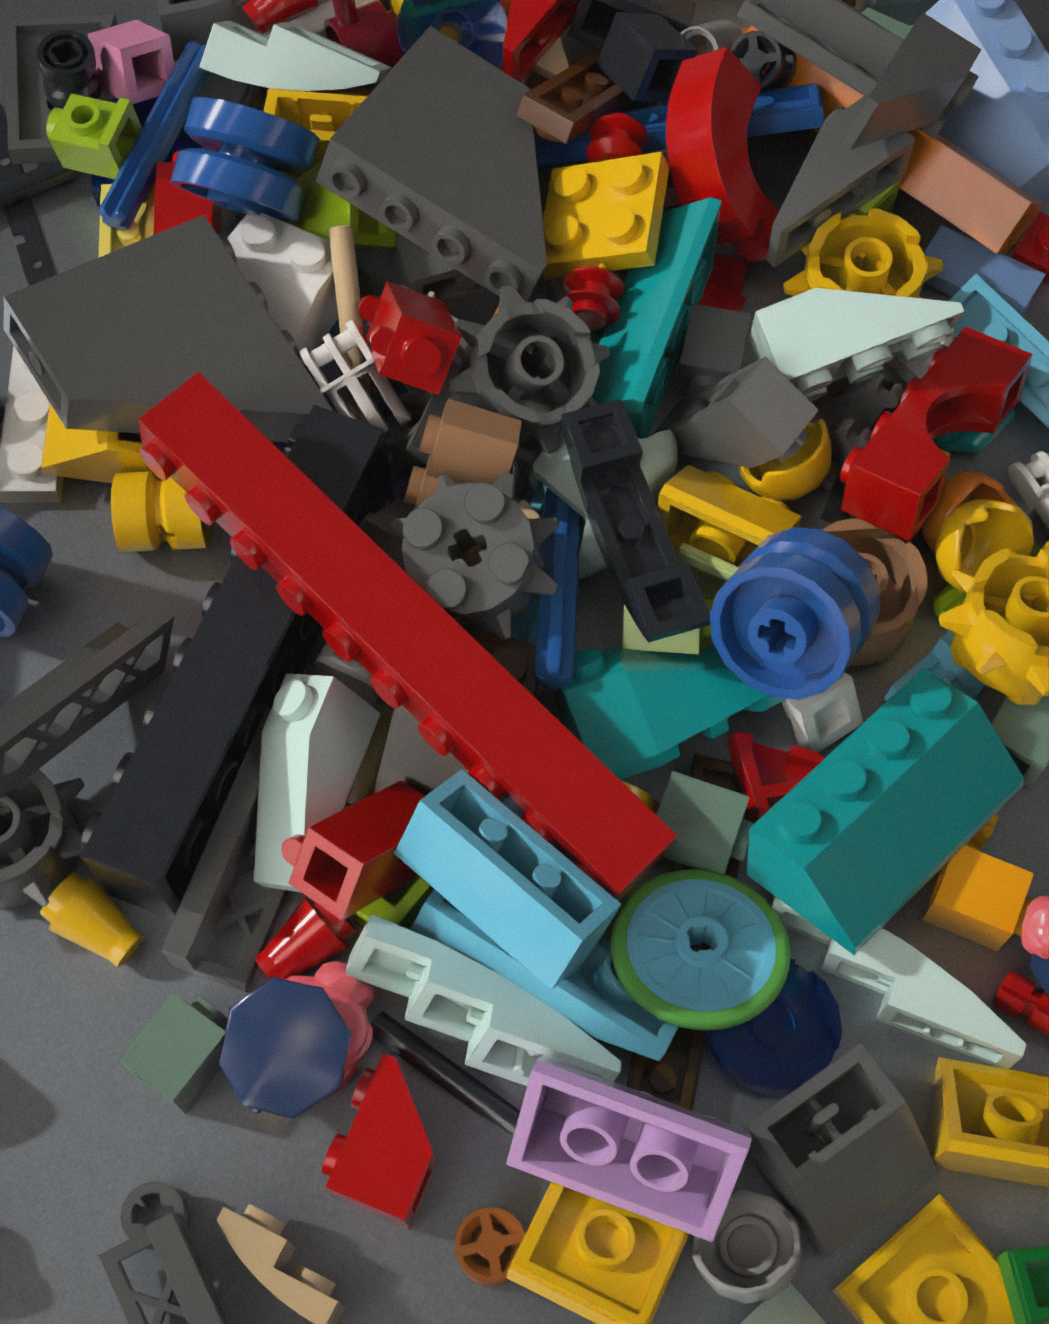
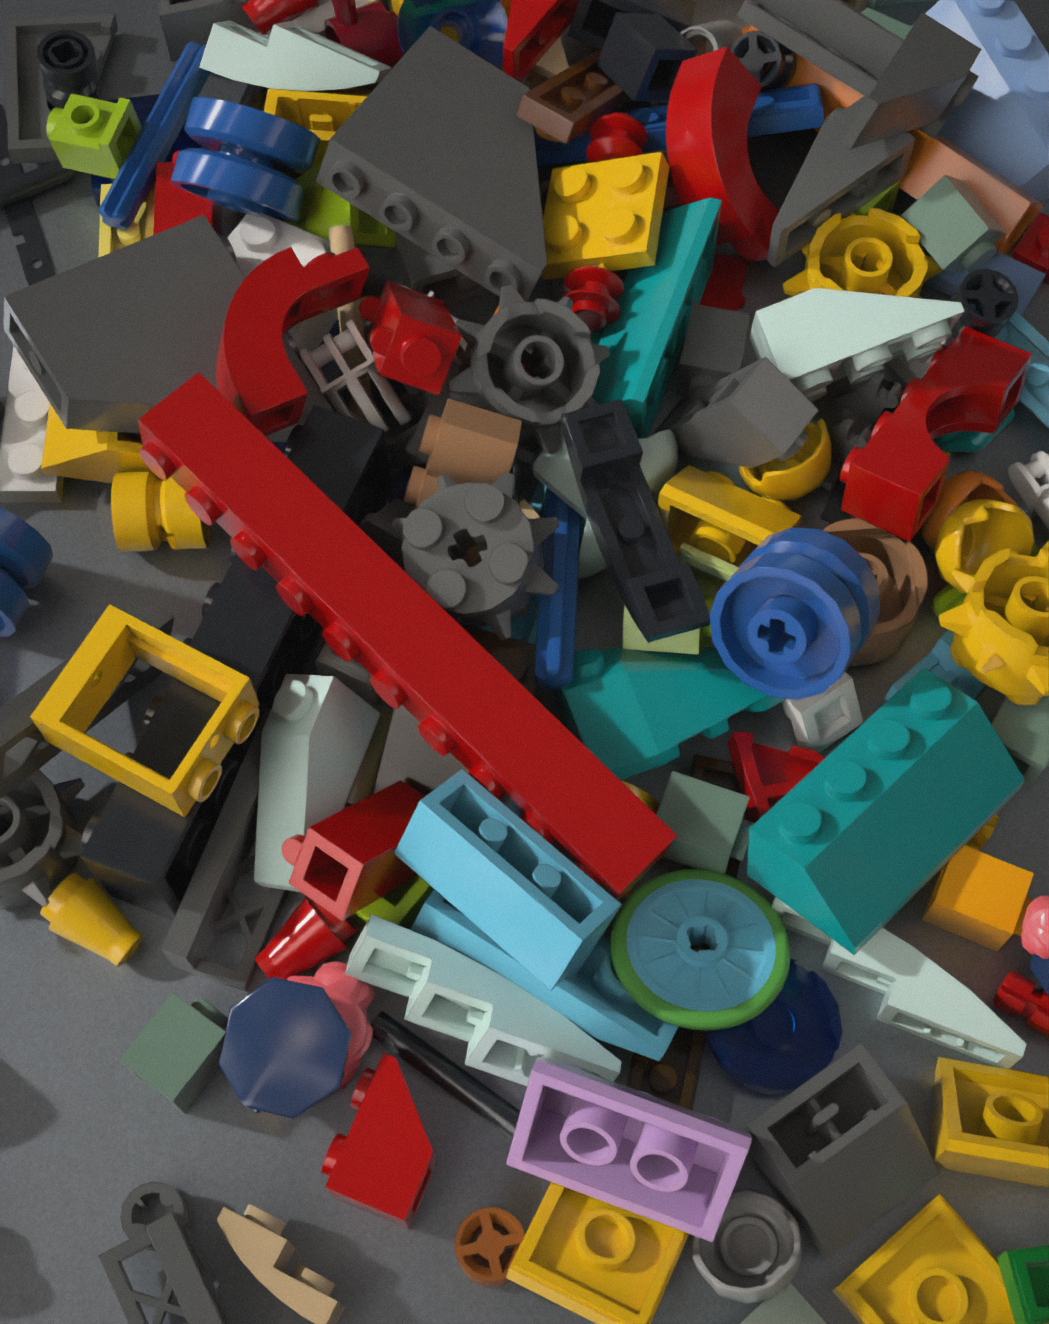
(96, 672): none -> yellow window
(132, 60): bright pink brick -> none
(268, 303): none -> red arch
(954, 226): none -> sand green brick
(993, 298): none -> black wheel

